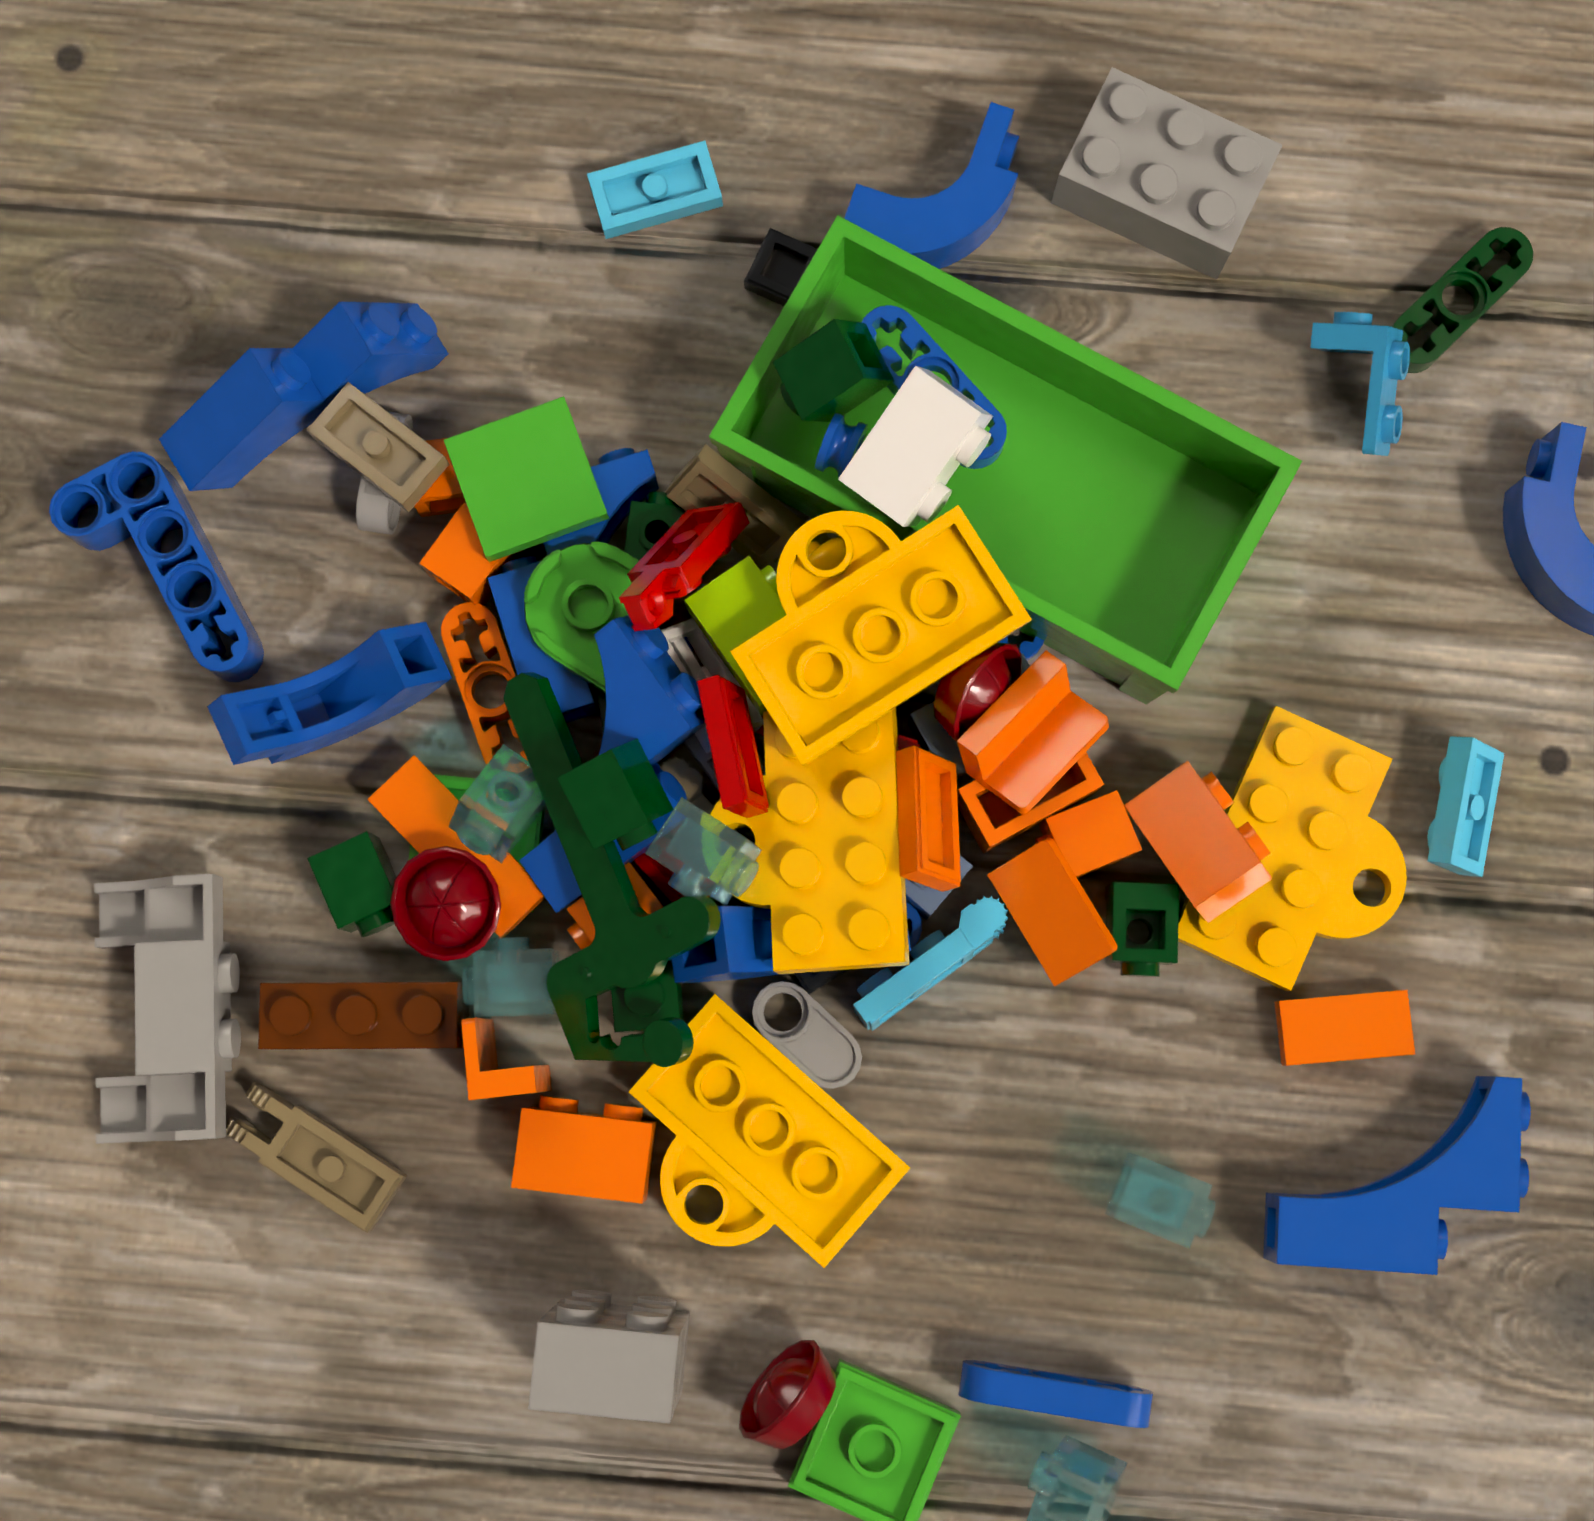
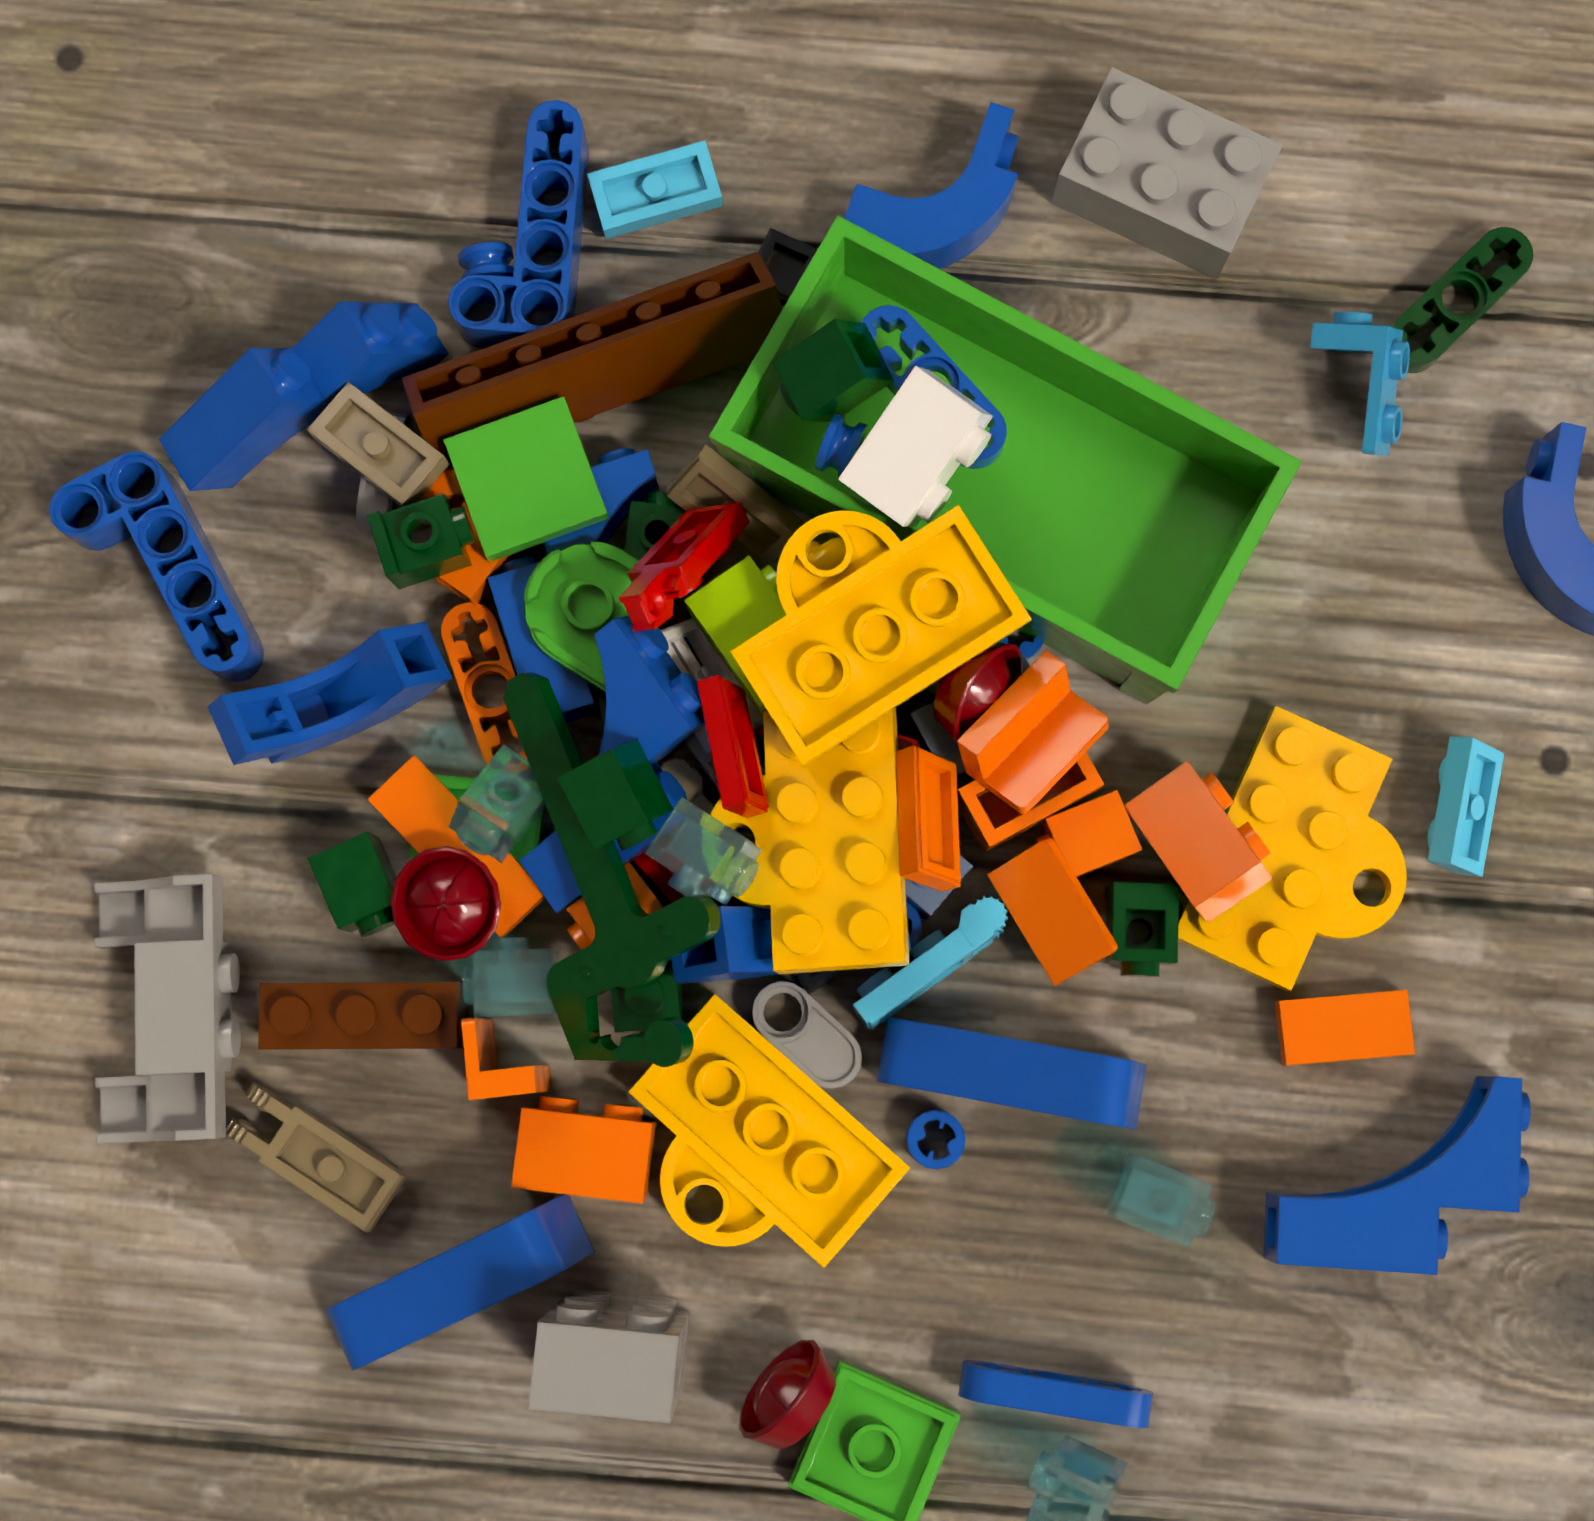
(413, 563): none -> dark green brick
(460, 1281): none -> blue beam
(487, 259): none -> blue bush
(538, 229): none -> blue beam
(604, 354): none -> reddish brown brick
(954, 1145): none -> blue bush
(1012, 1072): none -> blue beam

